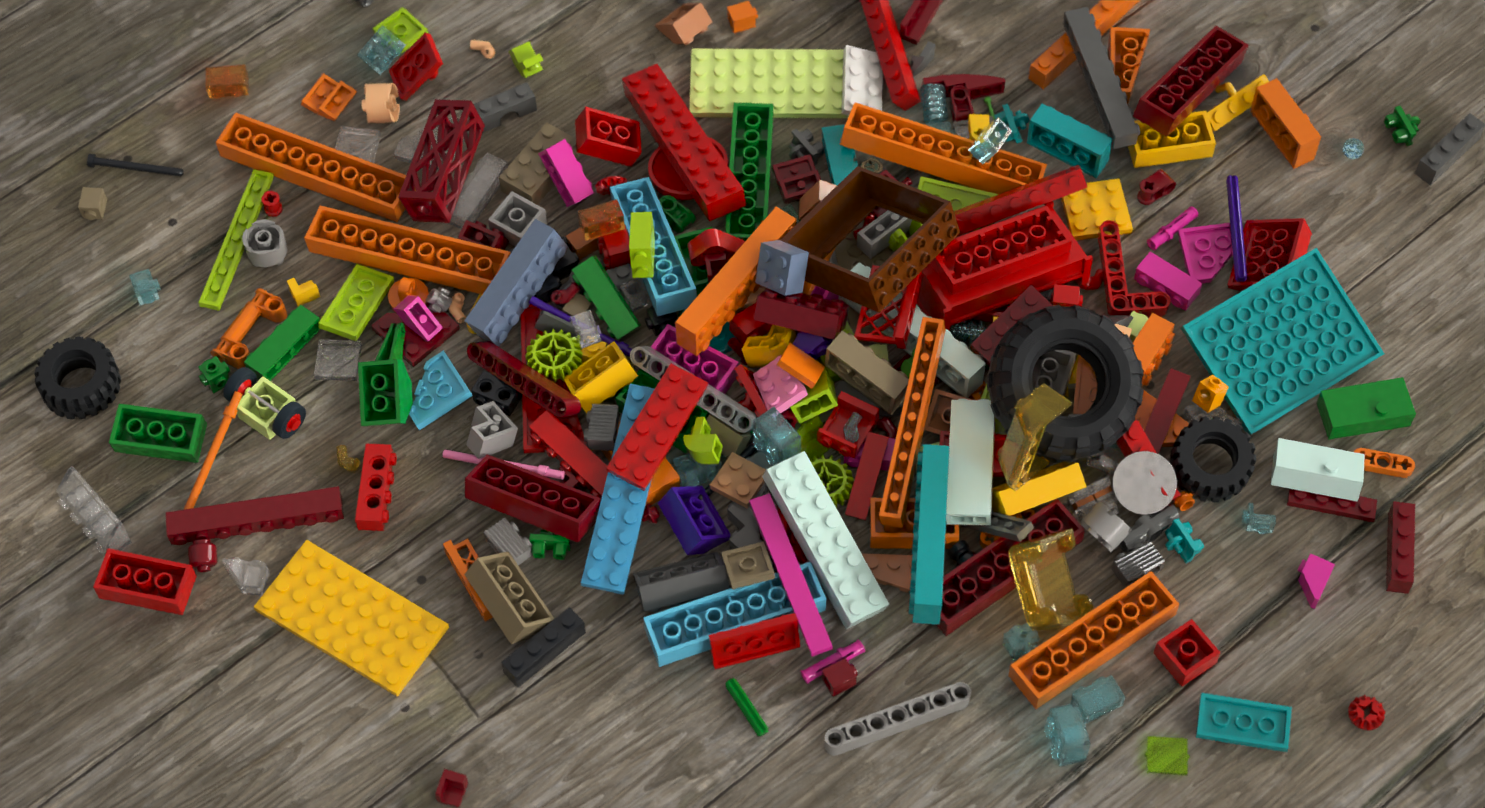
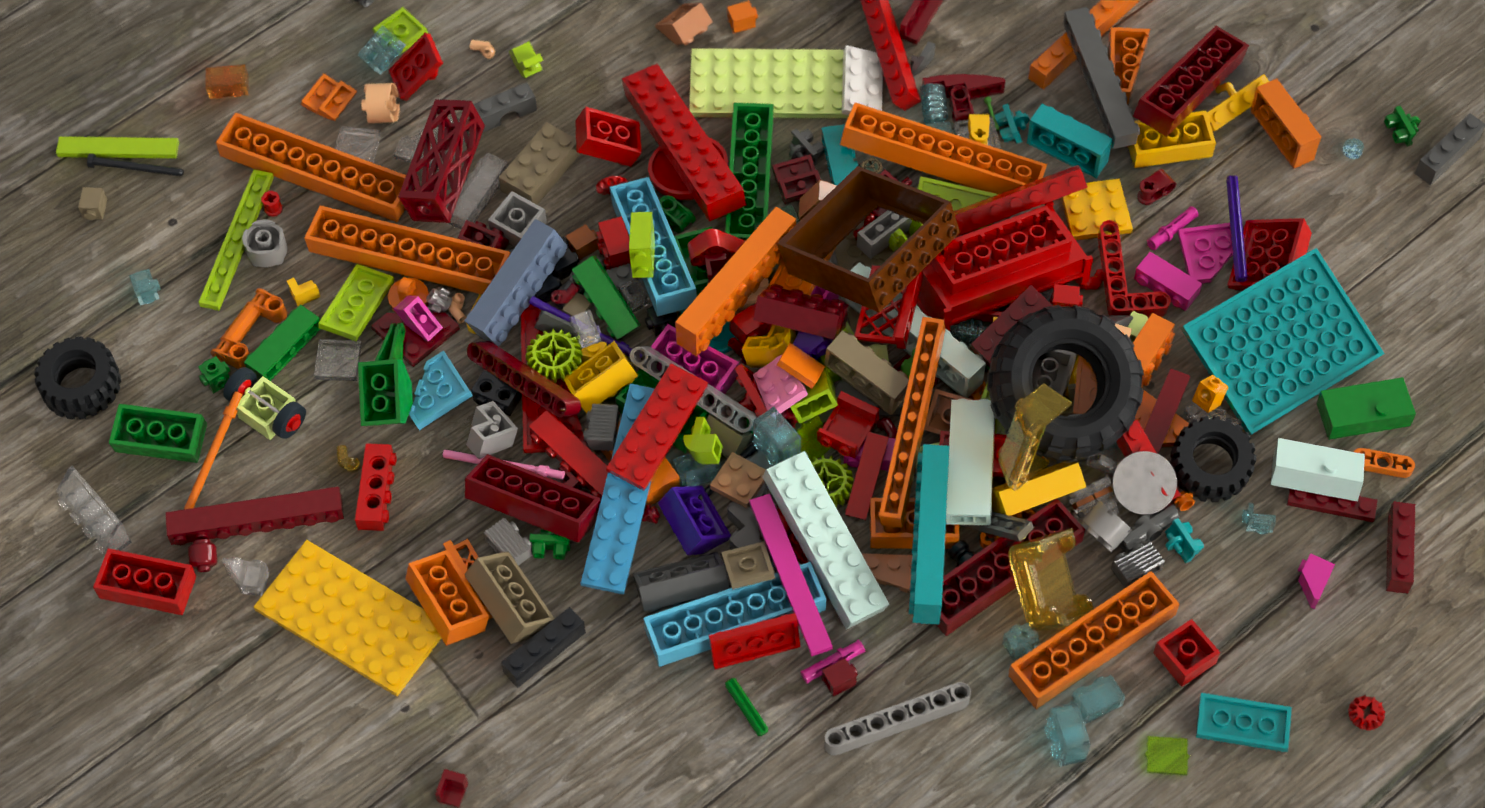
(117, 147): none -> lime tile
(446, 597): none -> orange brick
(566, 172): dark pink brick -> none
(601, 219): clear orange brick -> none
(782, 267): sand blue brick -> none
(850, 428): clear light blue arm -> none
(990, 140): clear light blue brick -> none

